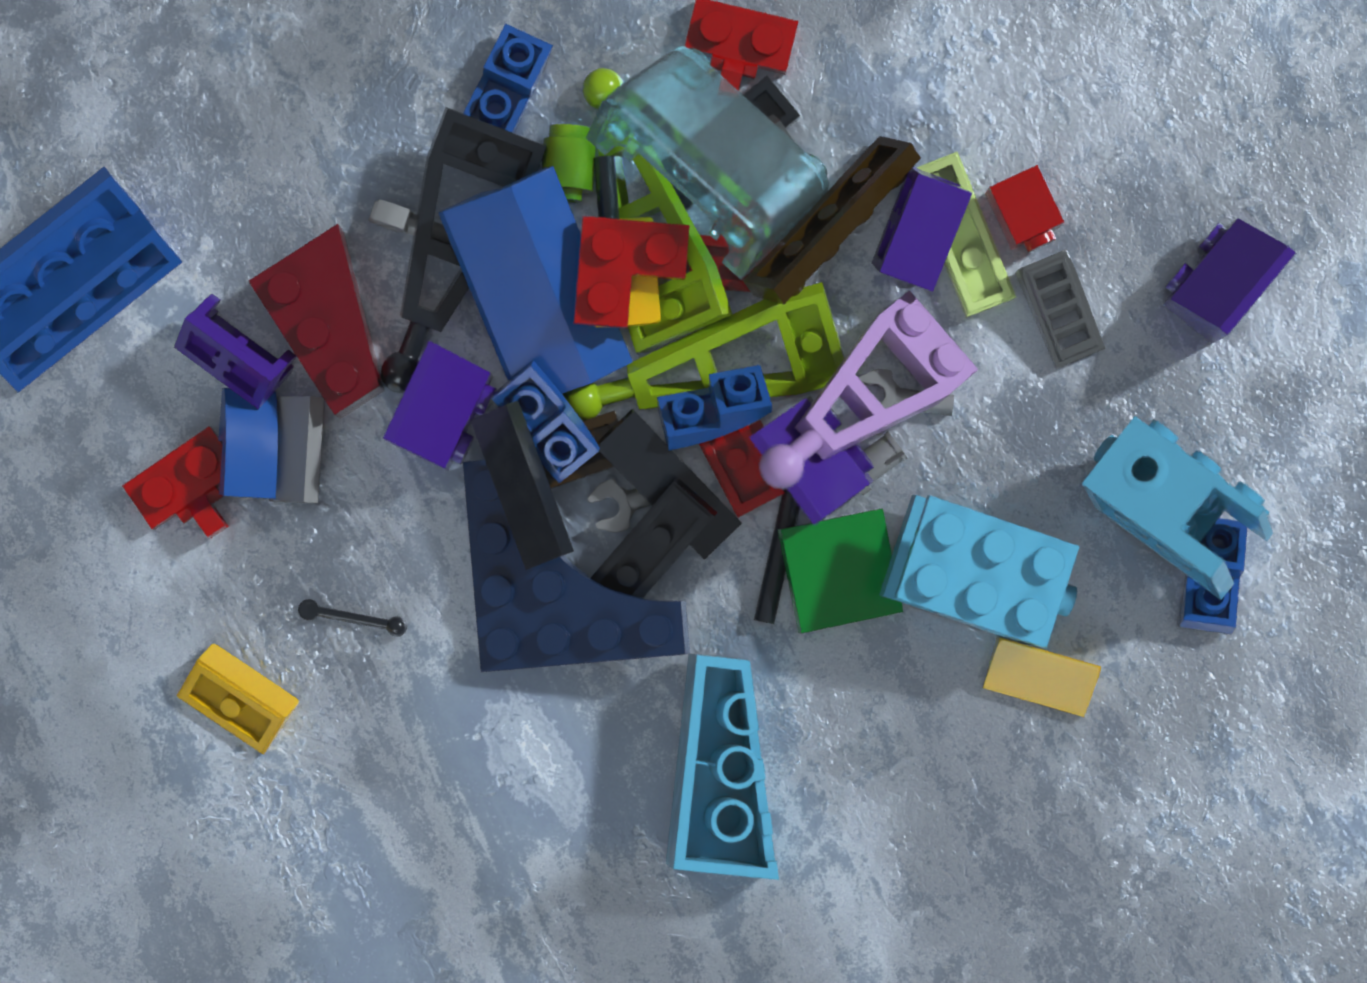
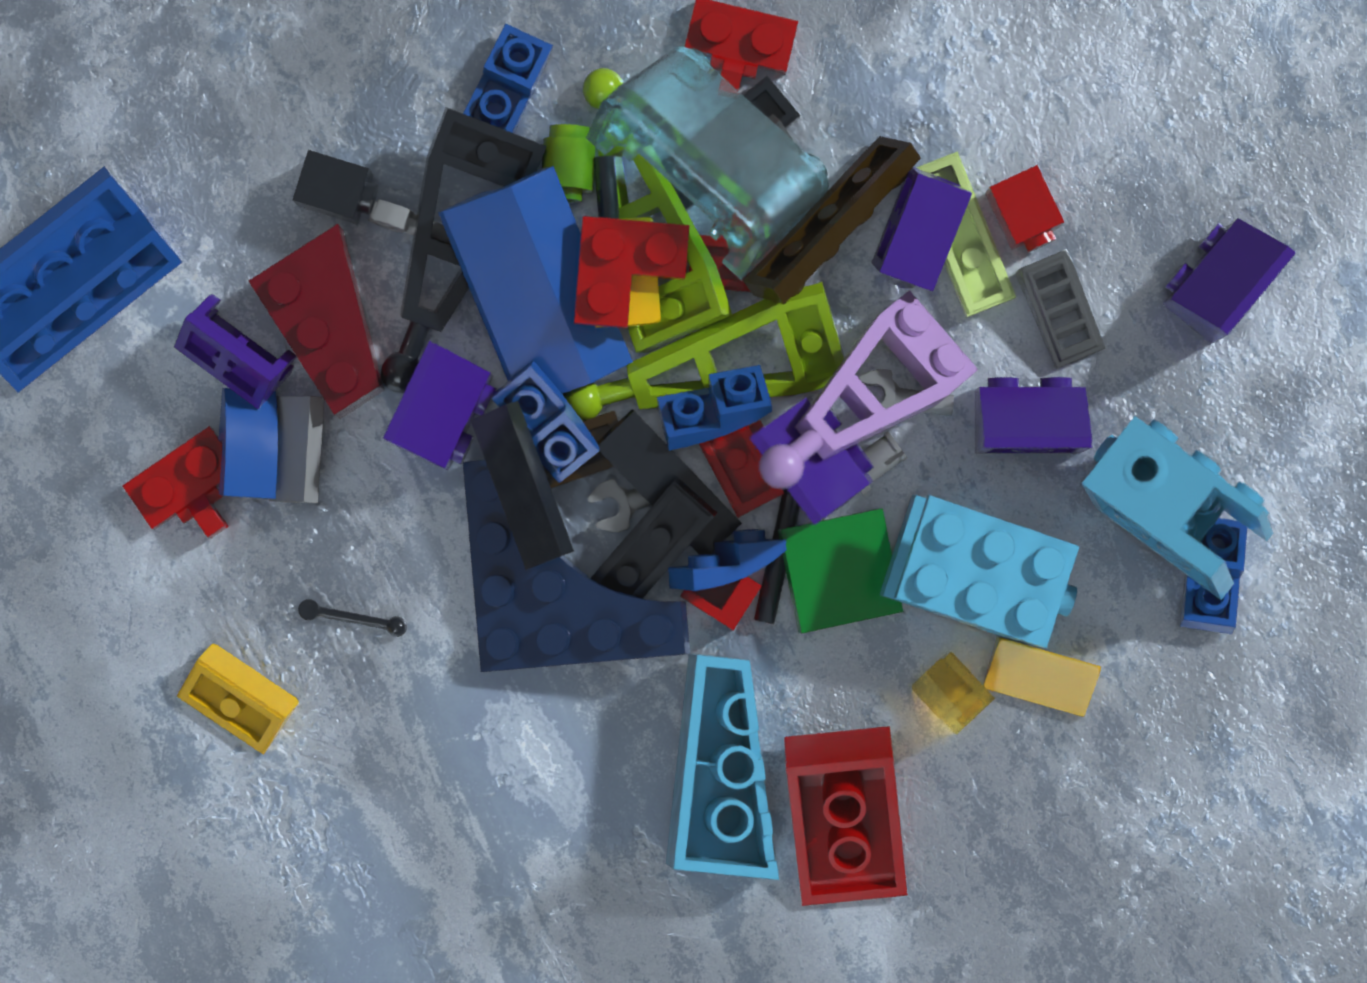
(335, 187): none -> black brick
(724, 602): none -> red panel
(731, 562): none -> blue slope
(845, 815): none -> red slope
(952, 692): none -> clear yellow panel
(1031, 418): none -> dark purple slope

